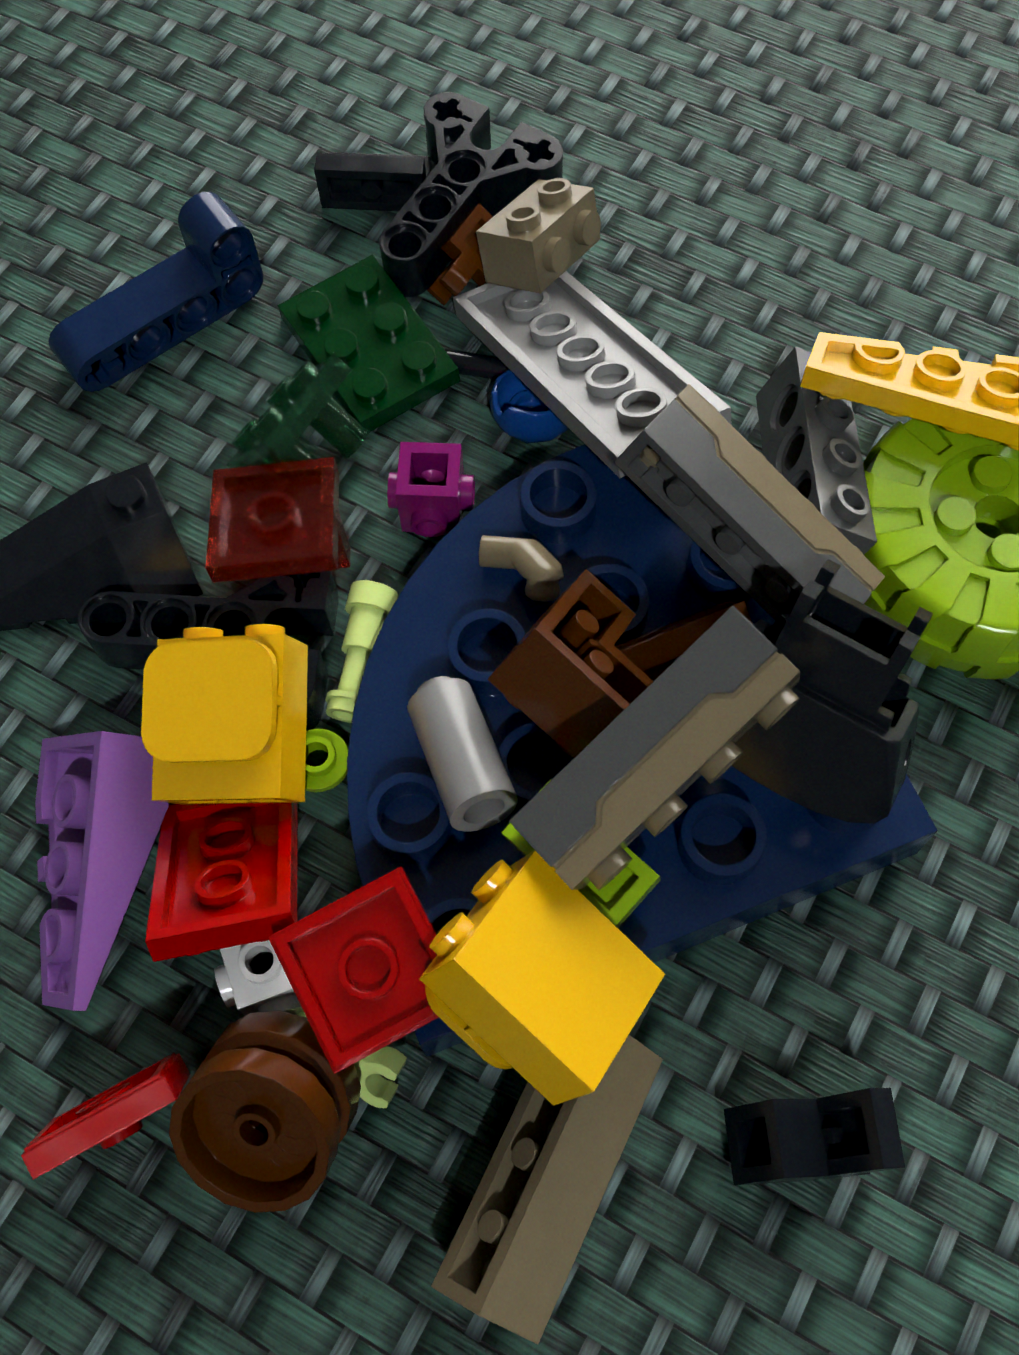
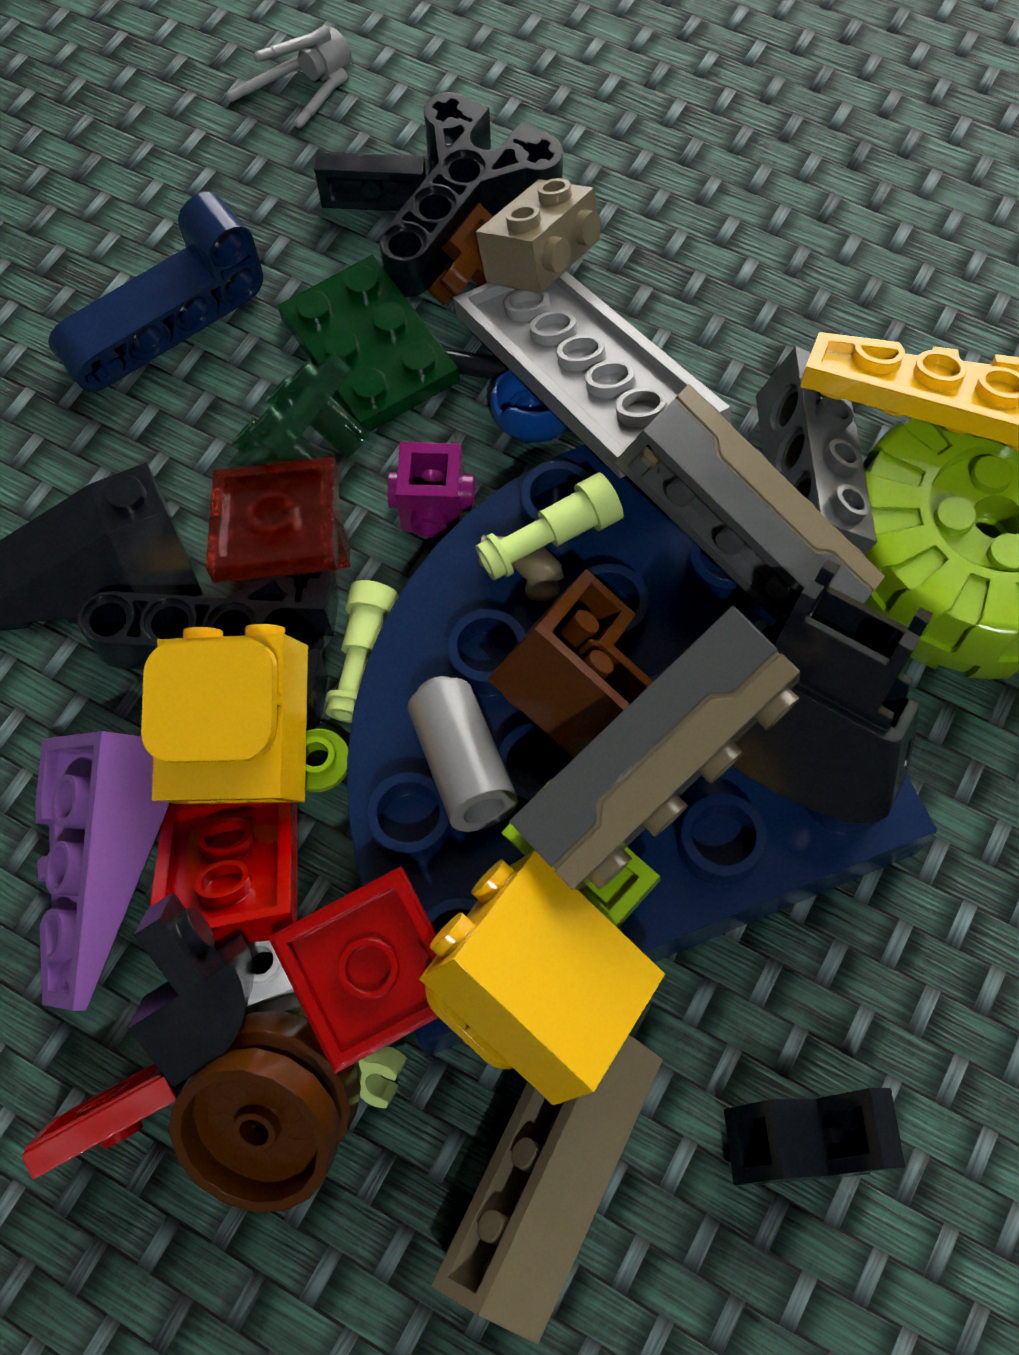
(206, 992): none -> black brick
(321, 57): none -> light grey plant
(590, 506): none -> yellowish green piece
(657, 649): reddish brown plate -> none

